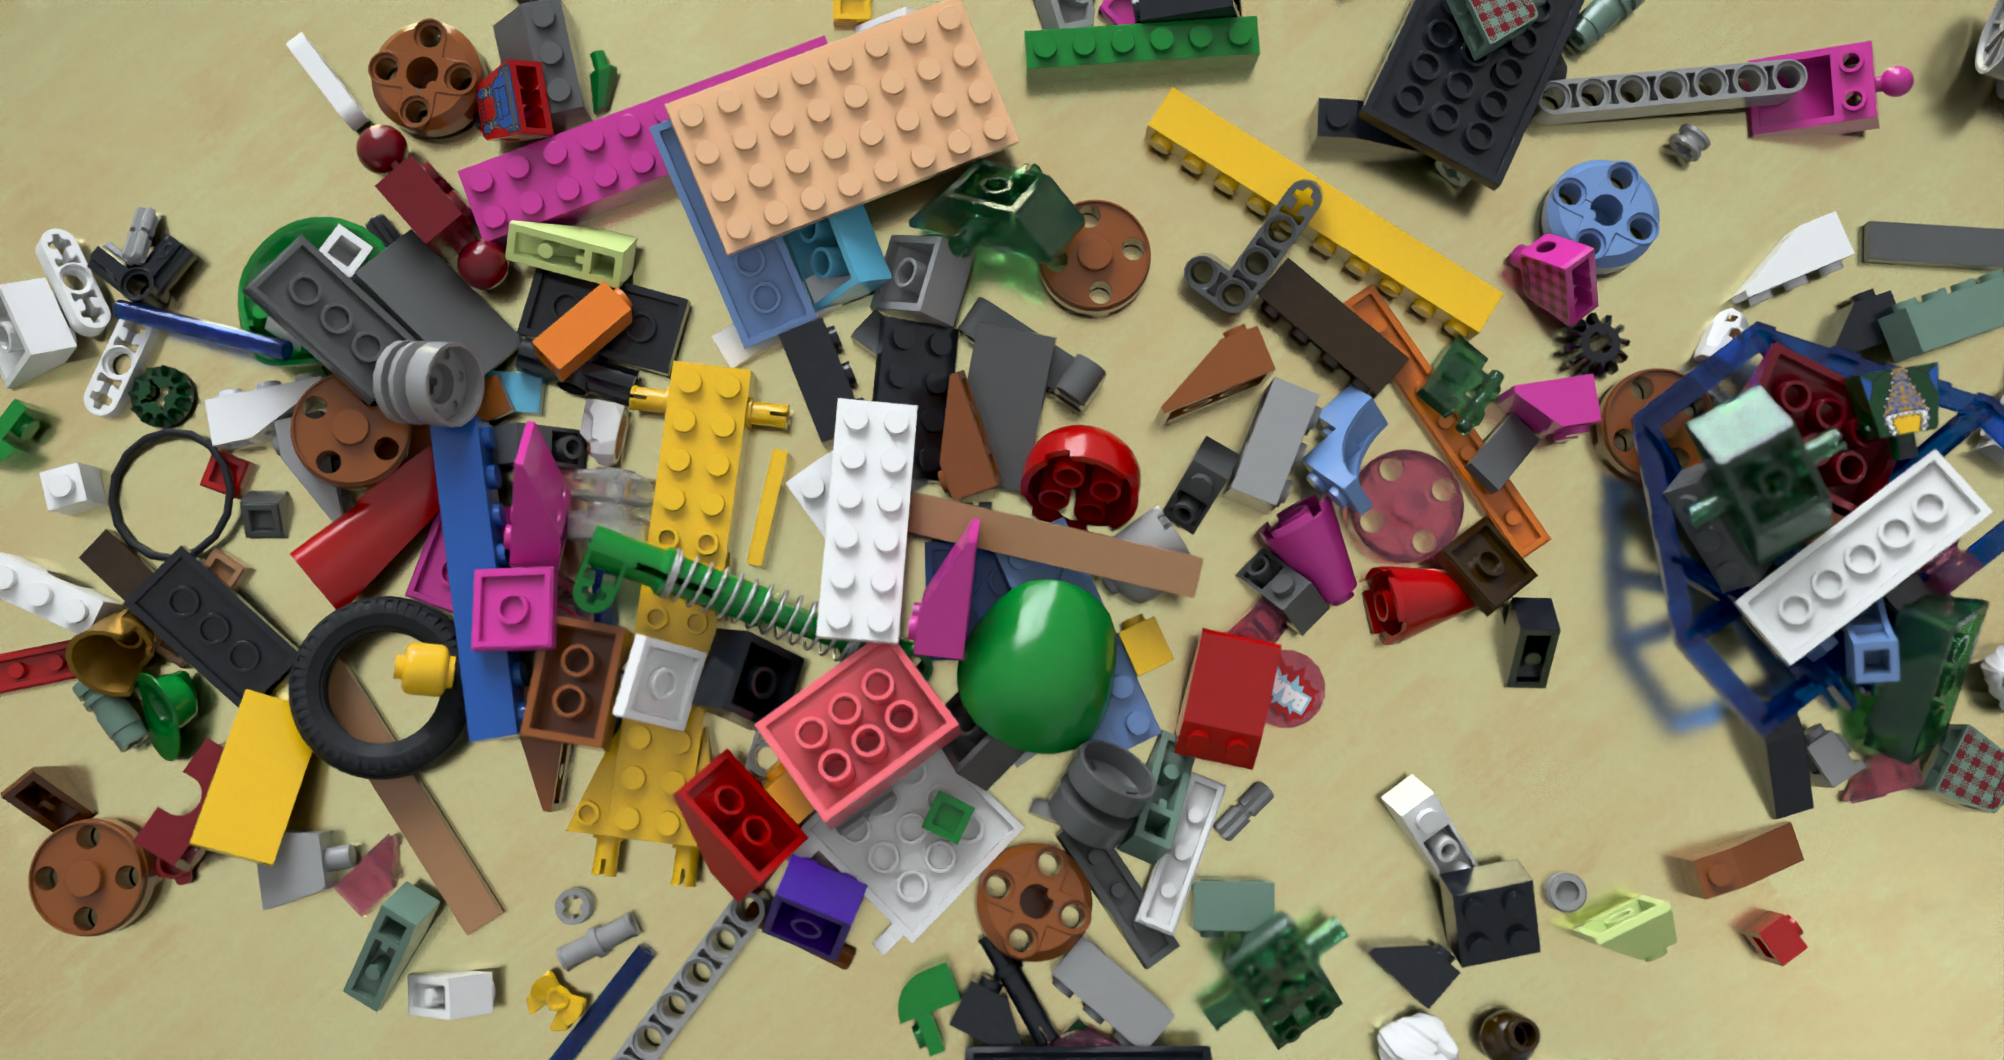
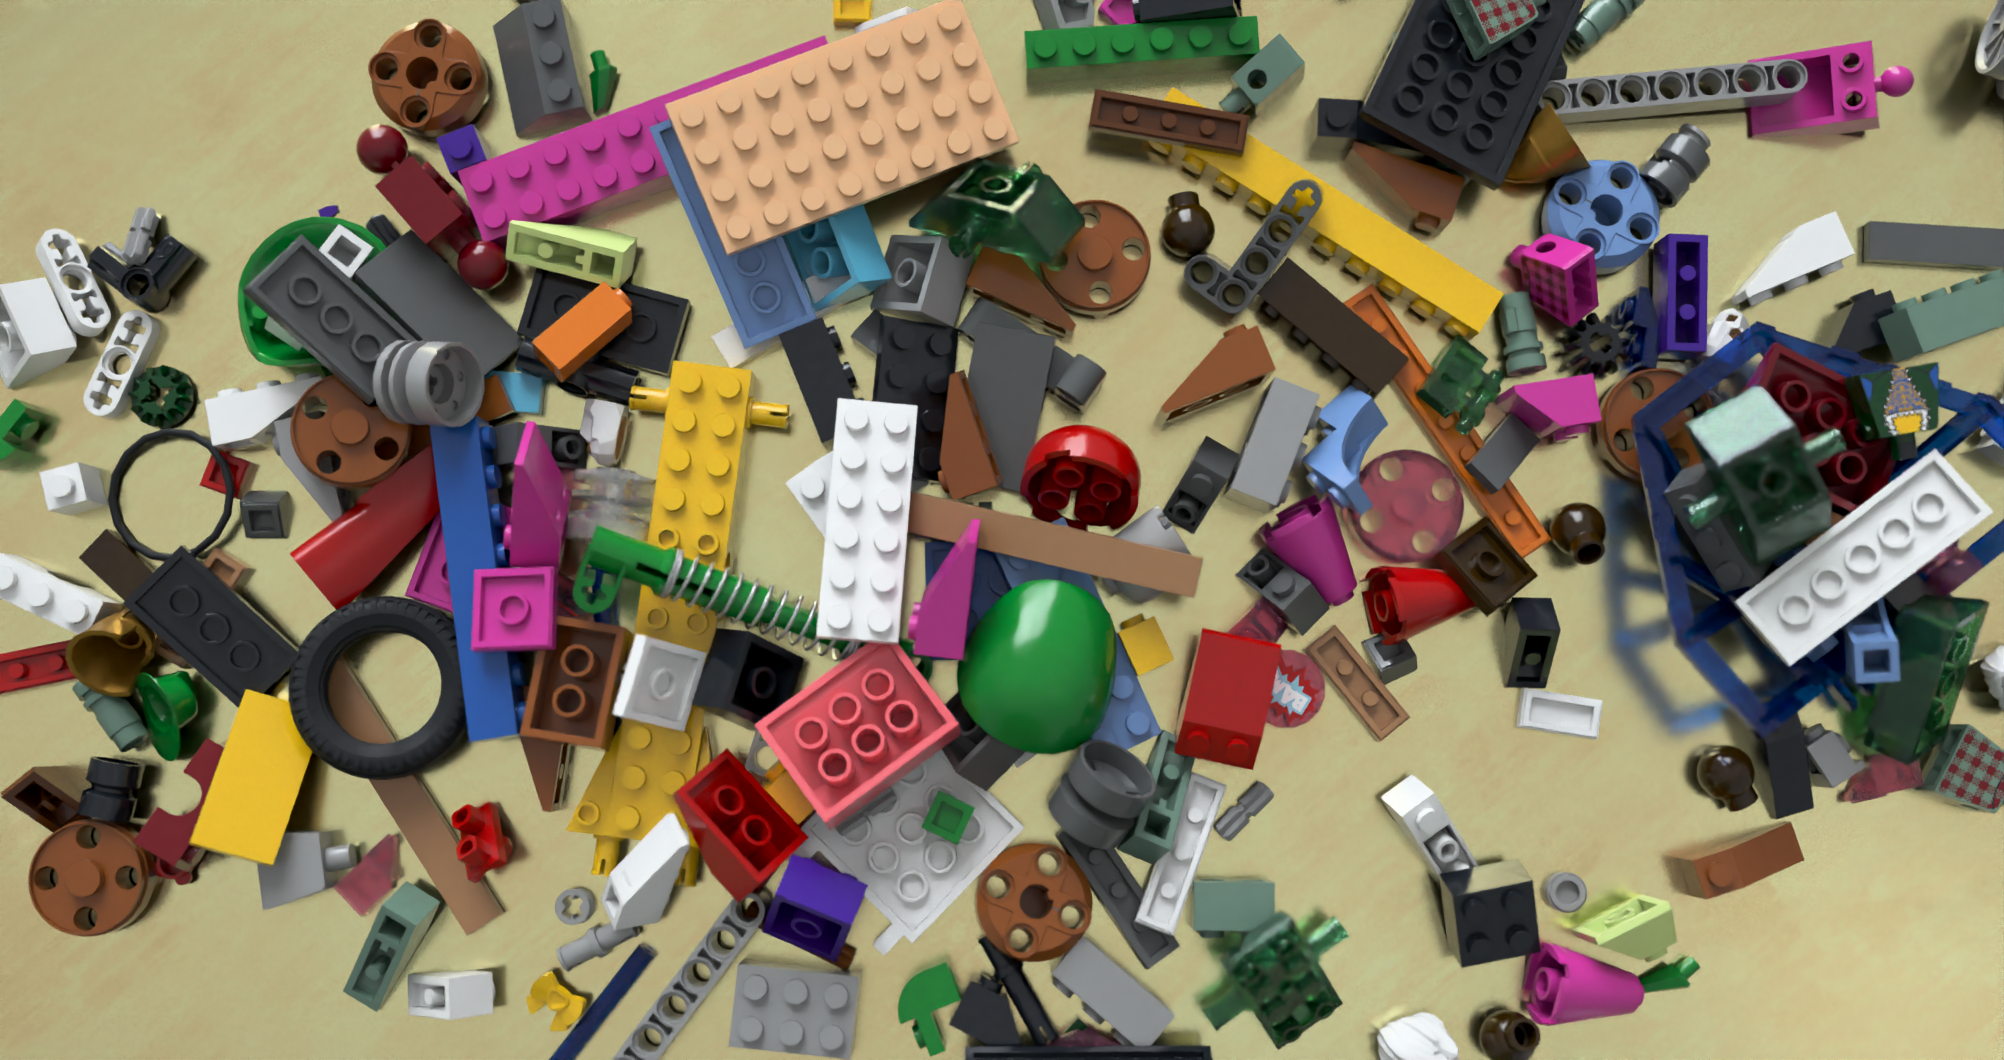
(111, 789): none -> black wheel
(203, 329): clear blue piece -> none
(327, 81): white beam -> none
(328, 211): none -> dark purple piece
(425, 669): yellow head -> none
(463, 149): none -> dark purple brick
(481, 841): none -> red hips
(513, 103): red torso -> none
(644, 878): none -> white slope
(769, 508): yellow tile -> none
(795, 1008): none -> light grey brick
(1013, 286): none -> dark orange slope
(1040, 809): light grey tile -> none
(1168, 122): none -> reddish brown tile
(1187, 225): none -> dark brown piece
(1275, 67): none -> sand green torso
(1356, 683): none -> medium nougat tile
(1390, 660): none -> dark grey slope
(1413, 188): none -> dark orange slope
(1416, 967): black slope -> none
(1520, 334): none -> sand green axle
(1545, 151): none -> pearl gold helmet
(1559, 713): none -> white tile
(1577, 987): none -> dark pink cone
(1579, 532): none -> dark brown piece
(1641, 320): none -> clear blue slope
(1670, 977): none -> green bar
(1676, 165): none -> dark grey wheel
(1681, 295): none -> dark purple brick
(1728, 776): none -> dark brown piece
(1777, 937): red plate -> none

